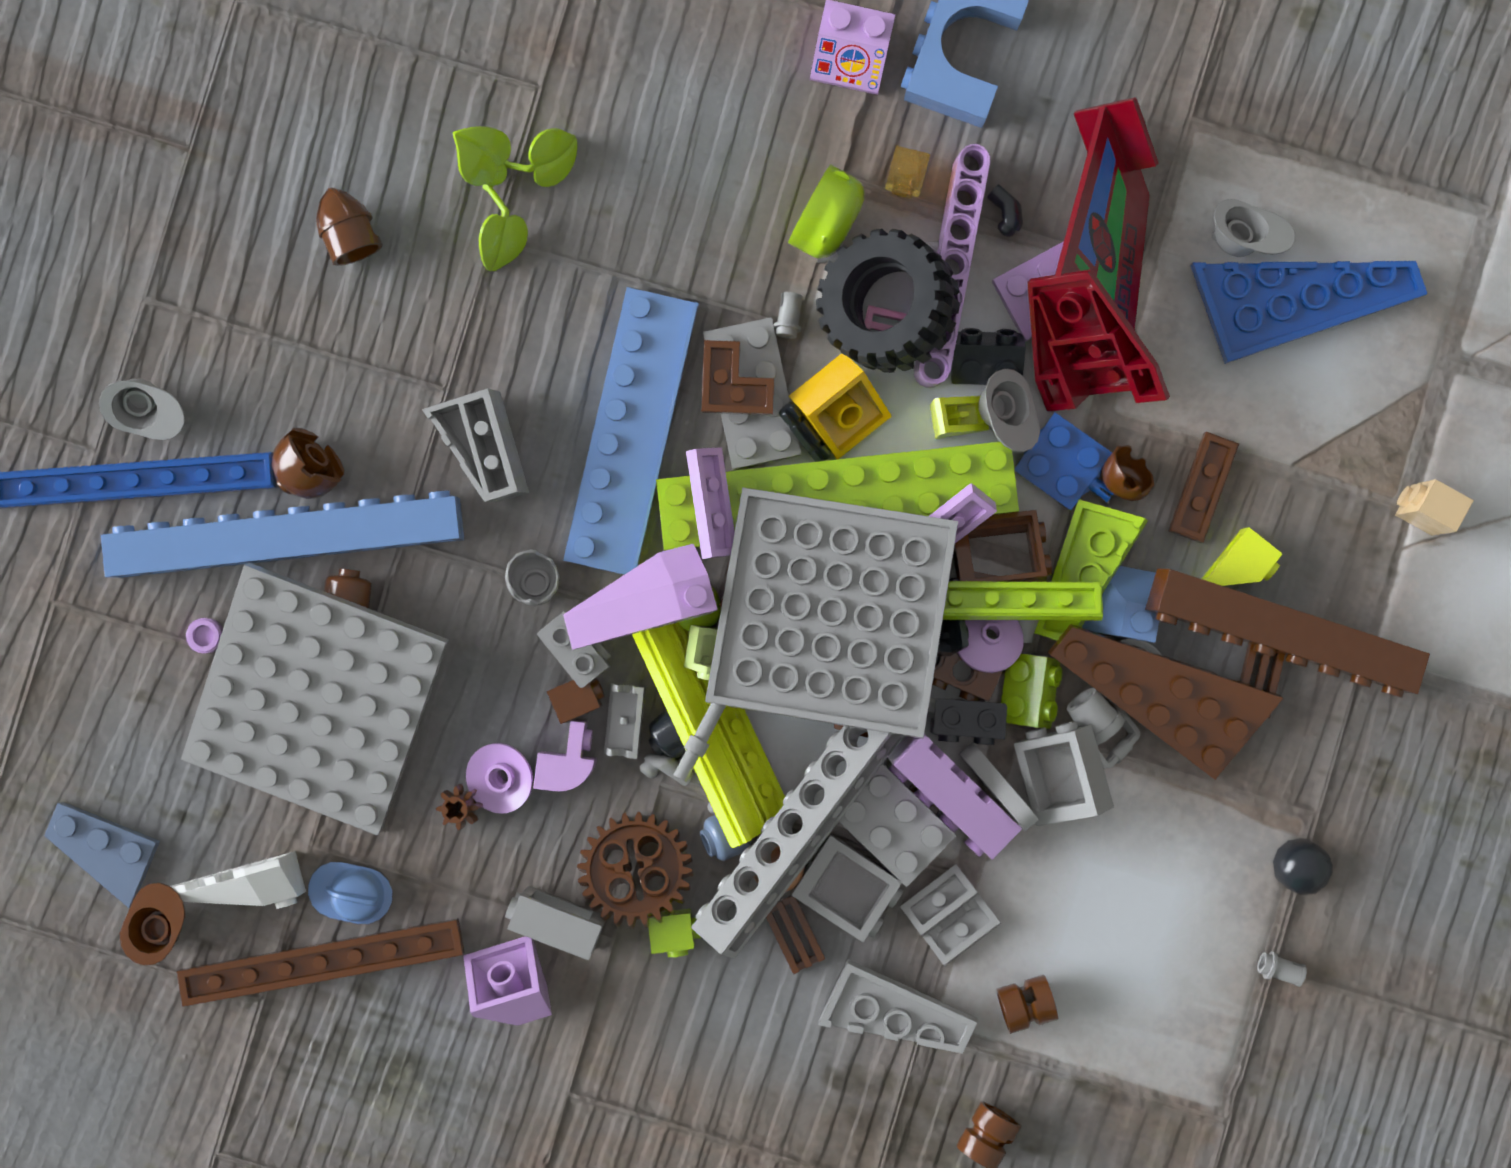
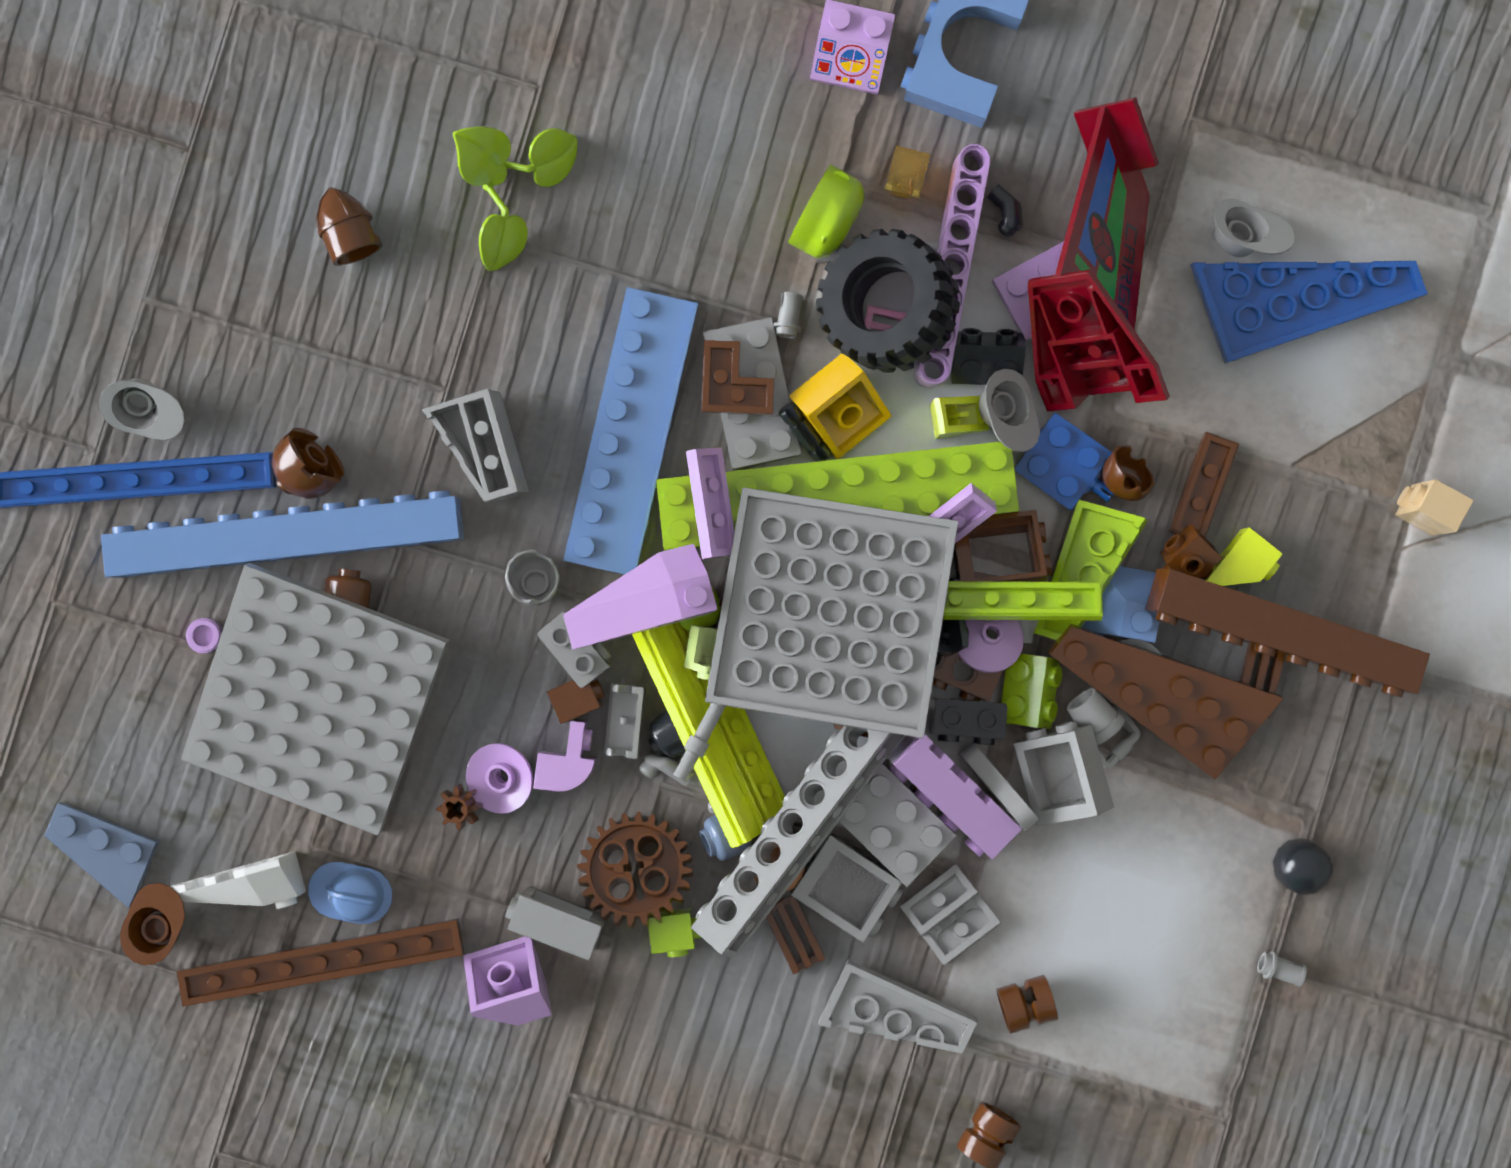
(1190, 553): none -> reddish brown brick

